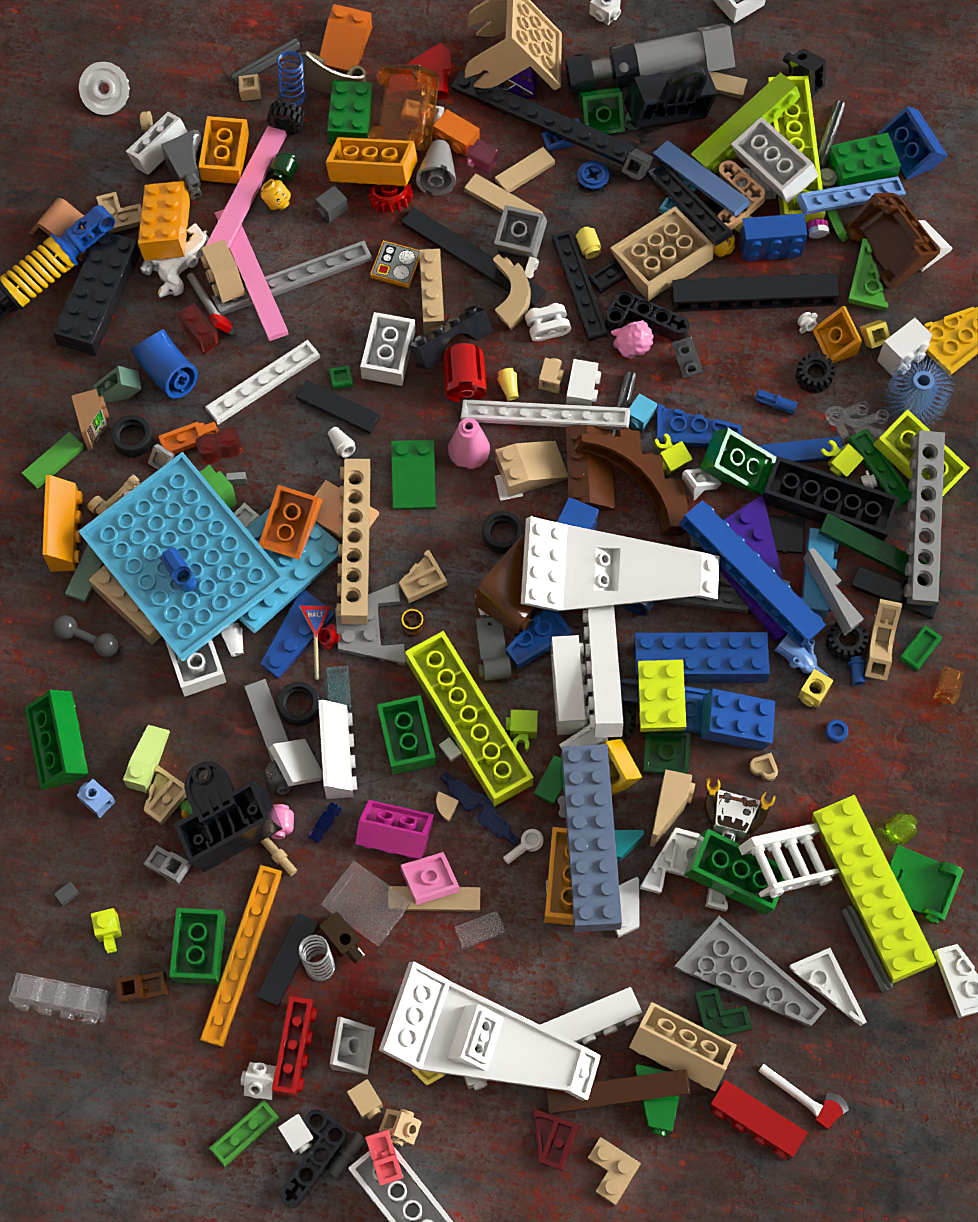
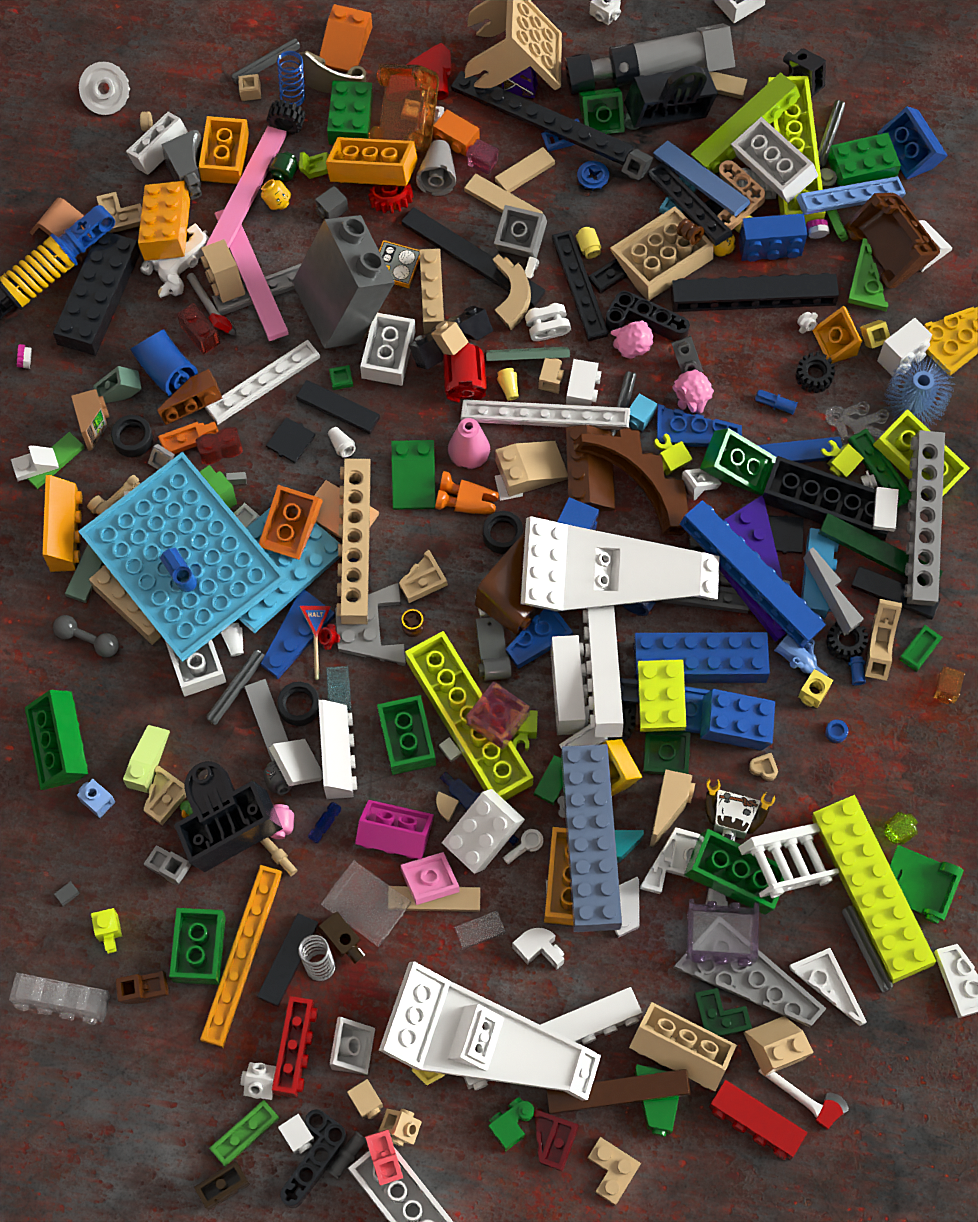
(24, 356): none -> piece
(37, 462): none -> white slope
(191, 396): none -> dark orange slope
(221, 1185): none -> dark brown brick
(235, 687): none -> dark grey axle
(290, 440): none -> black piece
(314, 165): none -> lime bracket
(342, 281): none -> dark grey brick
(449, 337): none -> tan brick
(468, 497): none -> orange piece
(483, 831): none -> white brick
(498, 715): none -> clear pink brick
(506, 1127): none -> green brick
(527, 353): none -> sand green tile
(538, 941): none -> white brick
(690, 231): none -> reddish brown bush
(693, 391): none -> bright pink animal
(722, 933): none -> window
(778, 1045): none -> tan slope
(885, 509): none -> white tile

